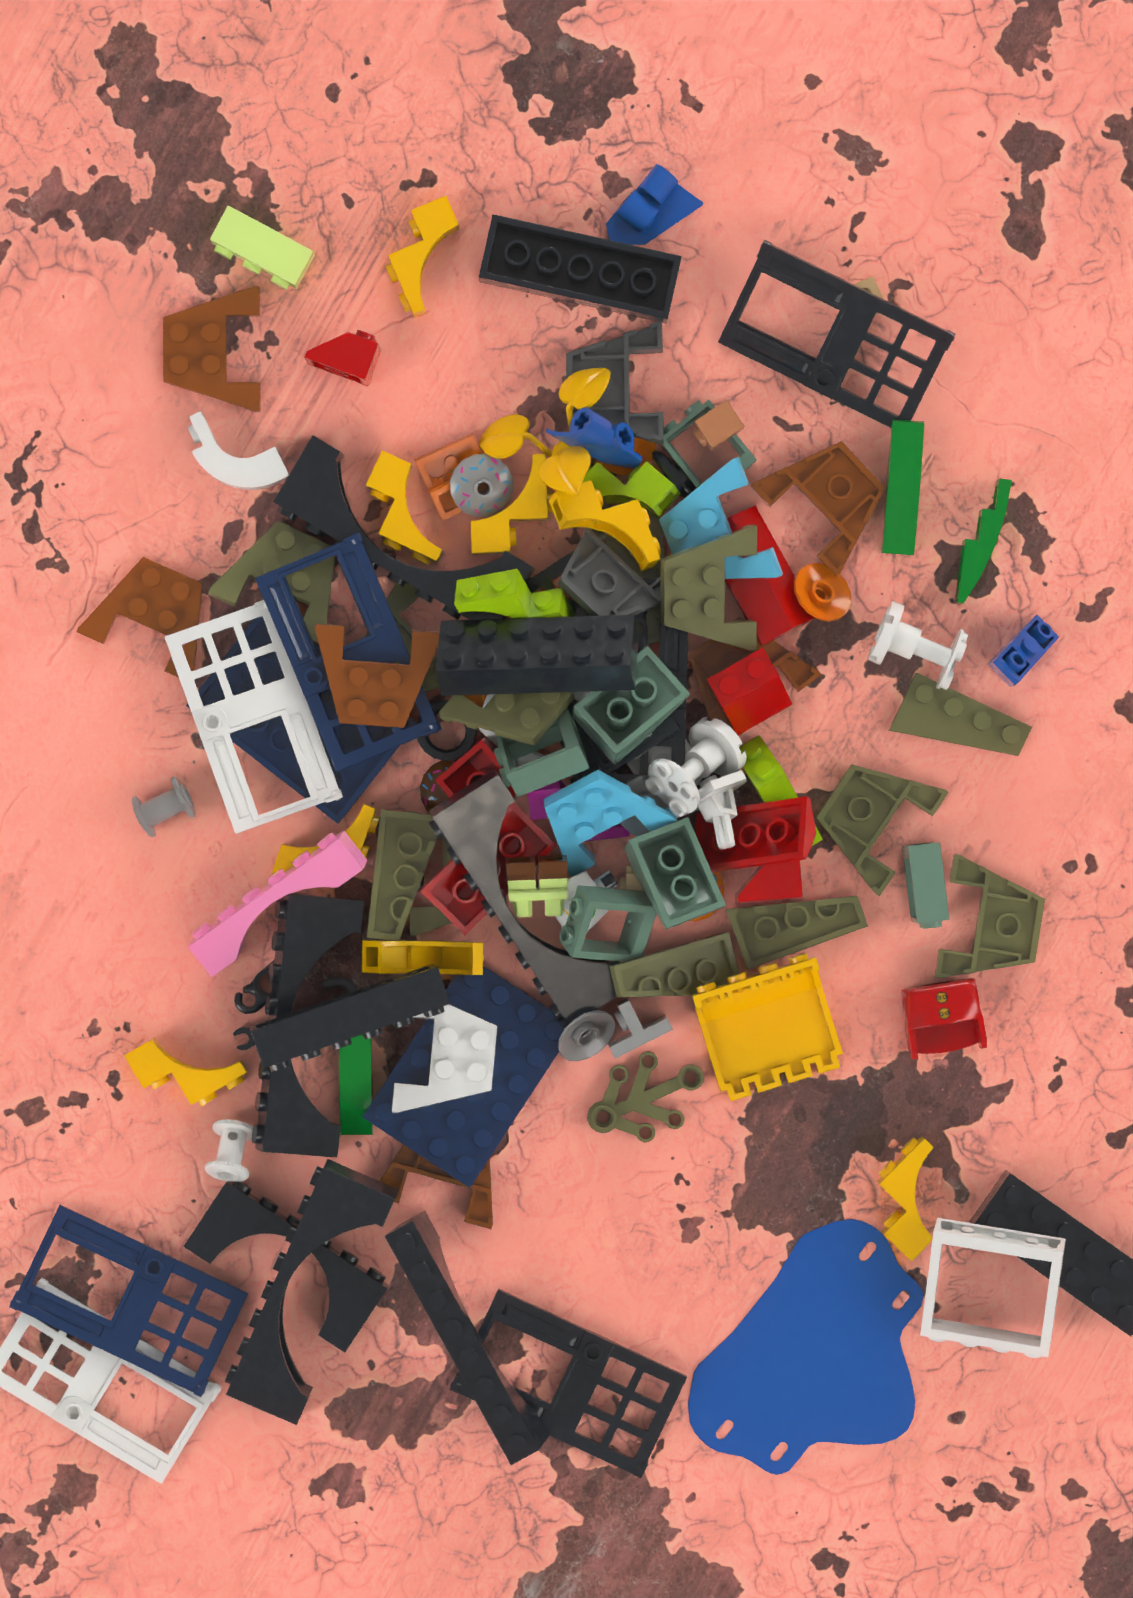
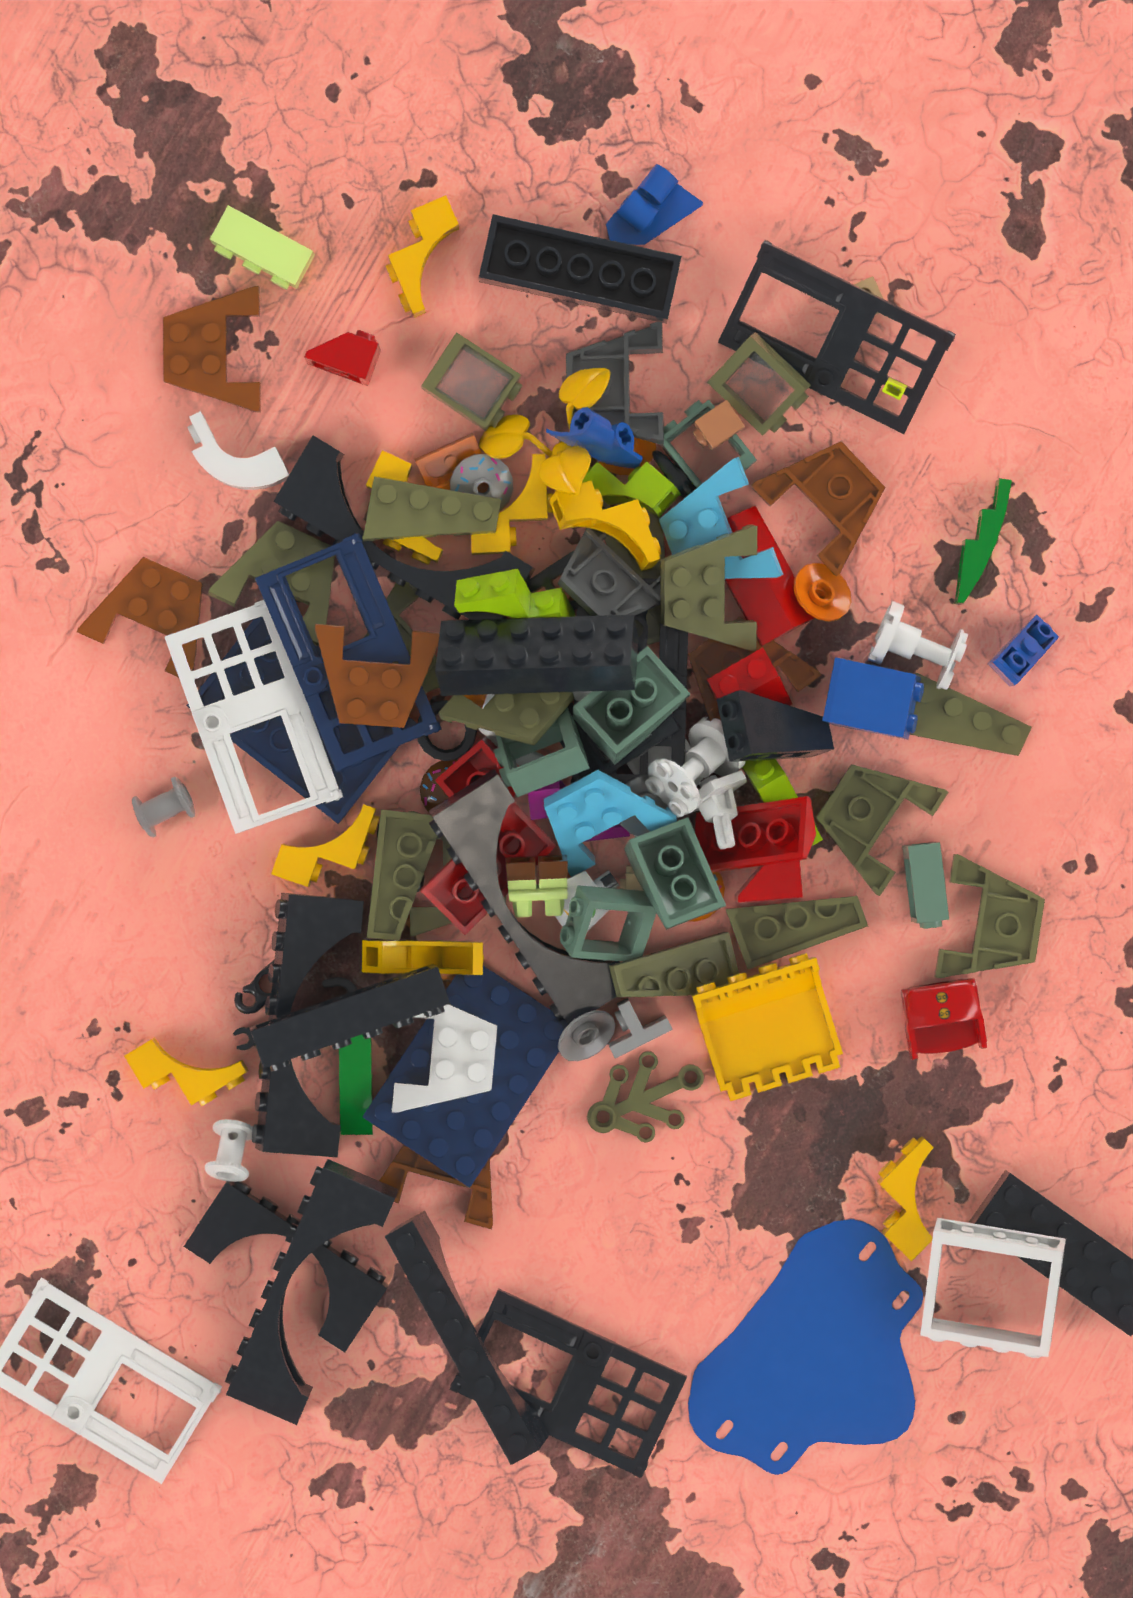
(133, 1313): dark blue door -> none
(327, 866): bright pink arch -> none
(418, 510): none -> olive wing
(472, 382): none -> window
(762, 386): none -> window
(769, 729): none -> black slope
(873, 699): none -> blue slope
(894, 388): none -> neon yellow piece
(903, 487): green slope -> none

